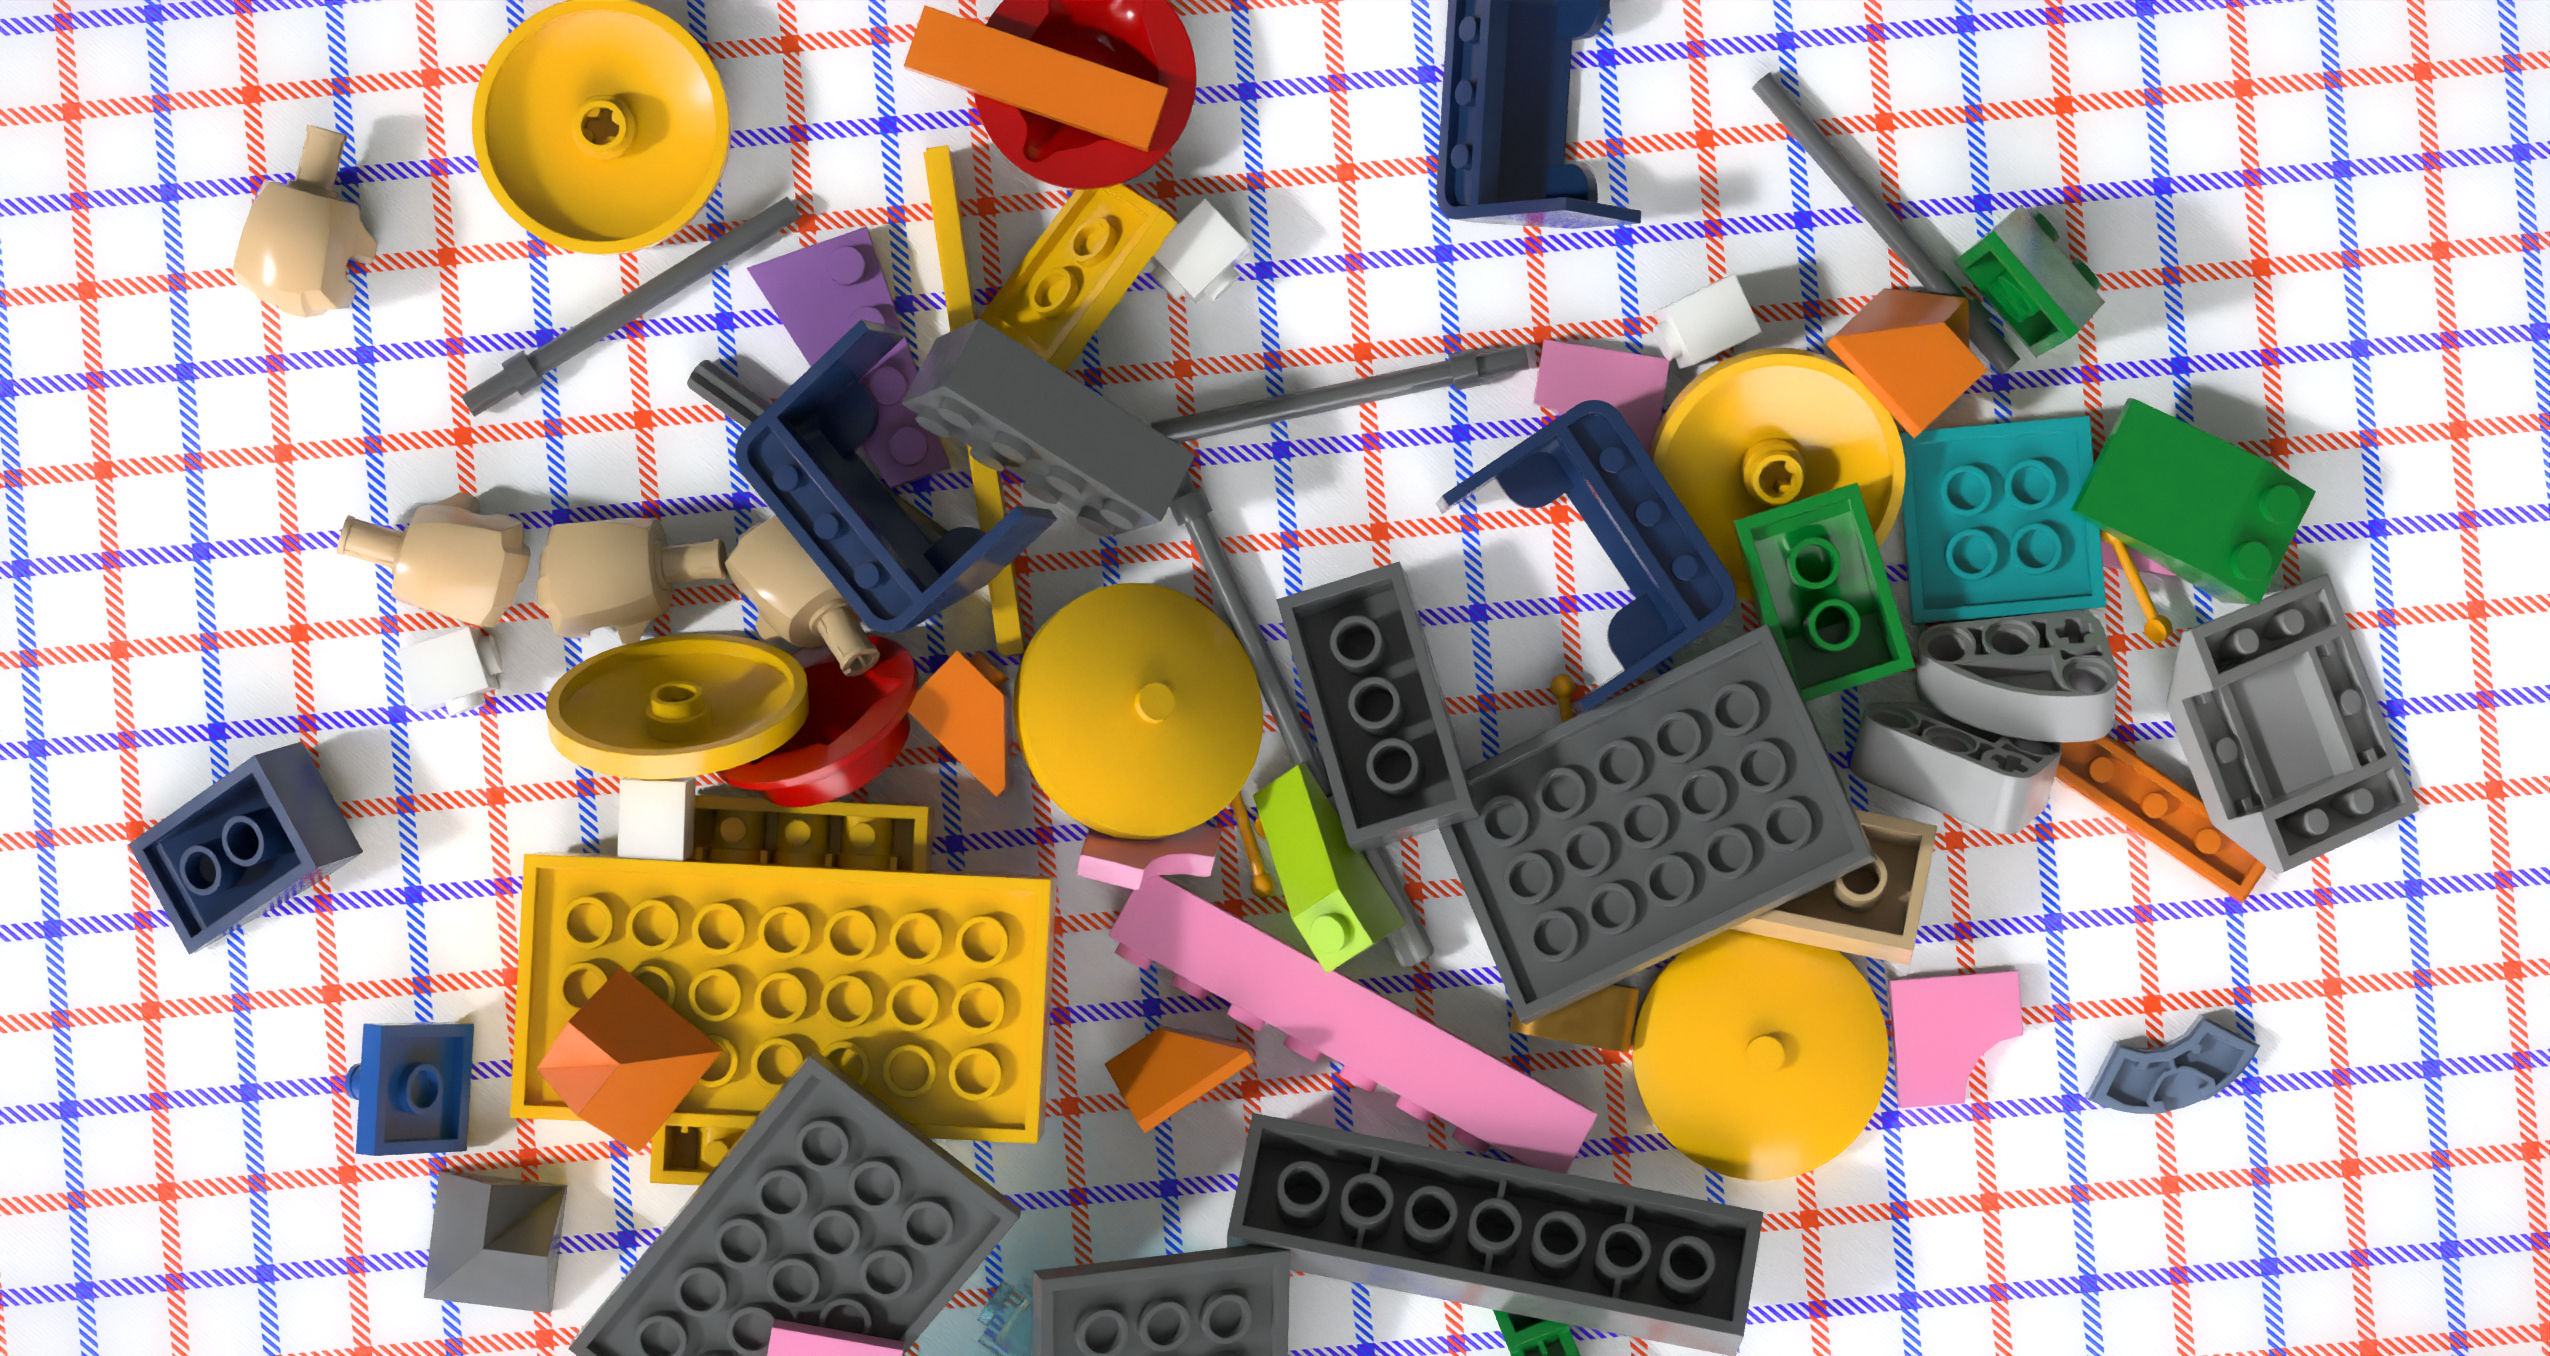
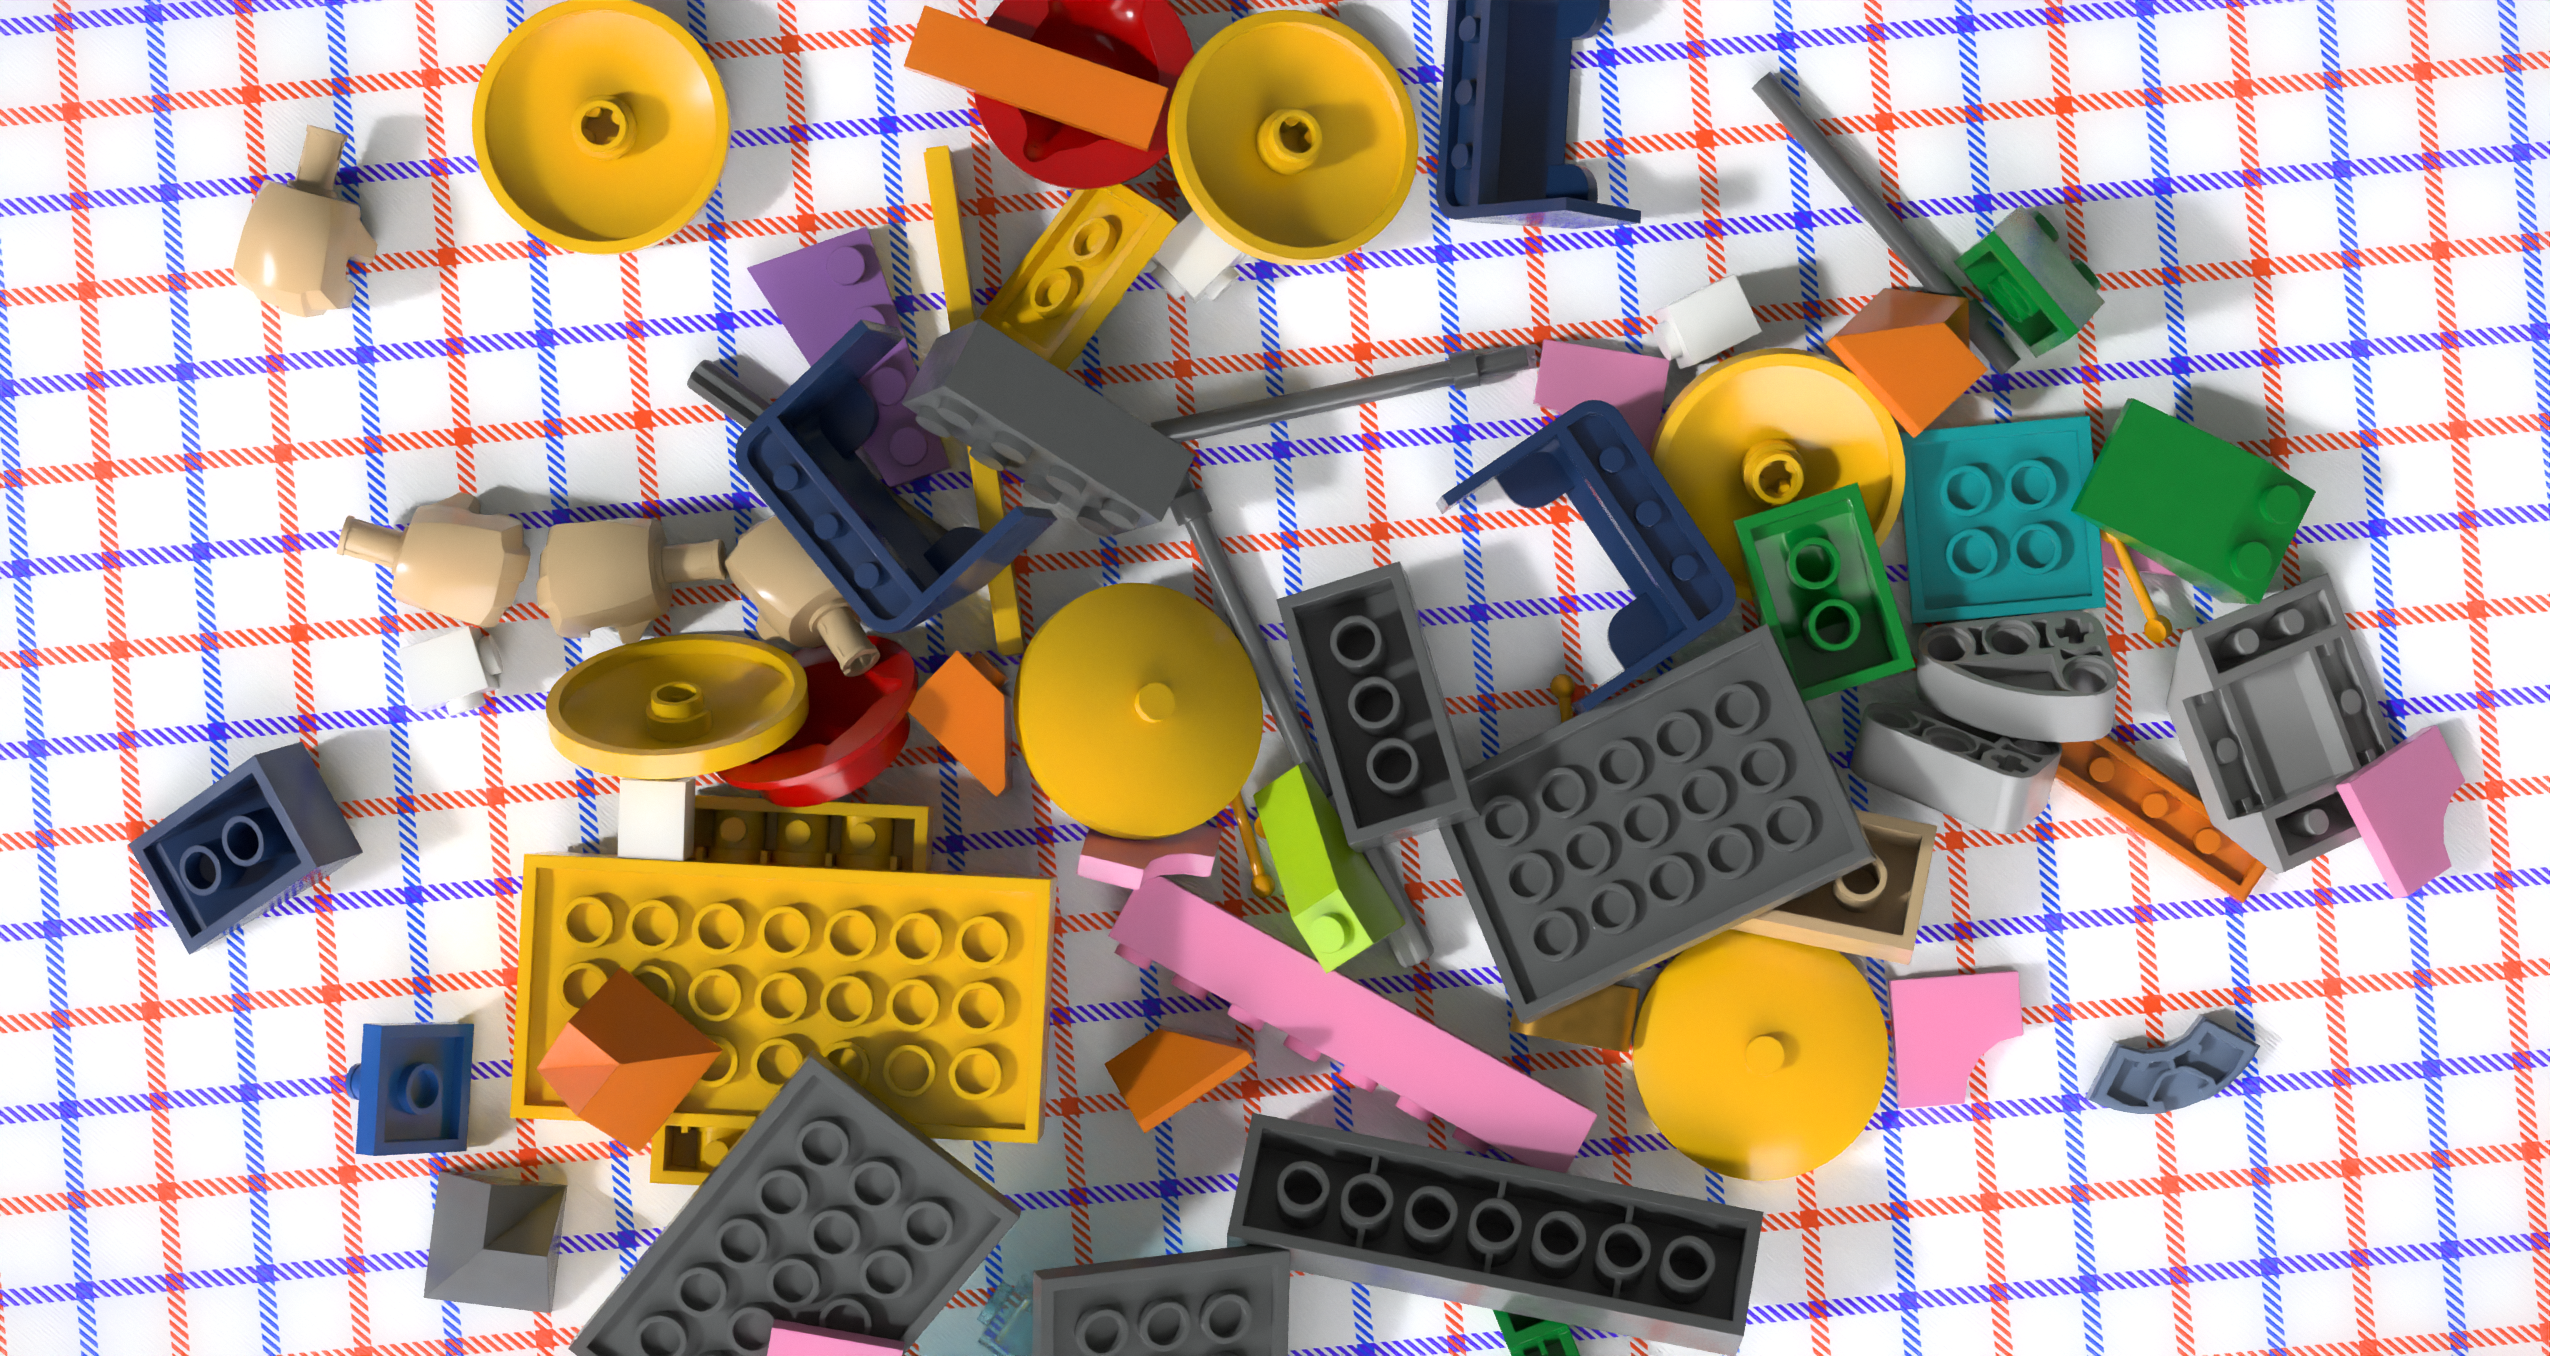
(524, 371): dark grey bar -> none
(1292, 137): none -> yellow dish
(2402, 809): none -> bright pink tile

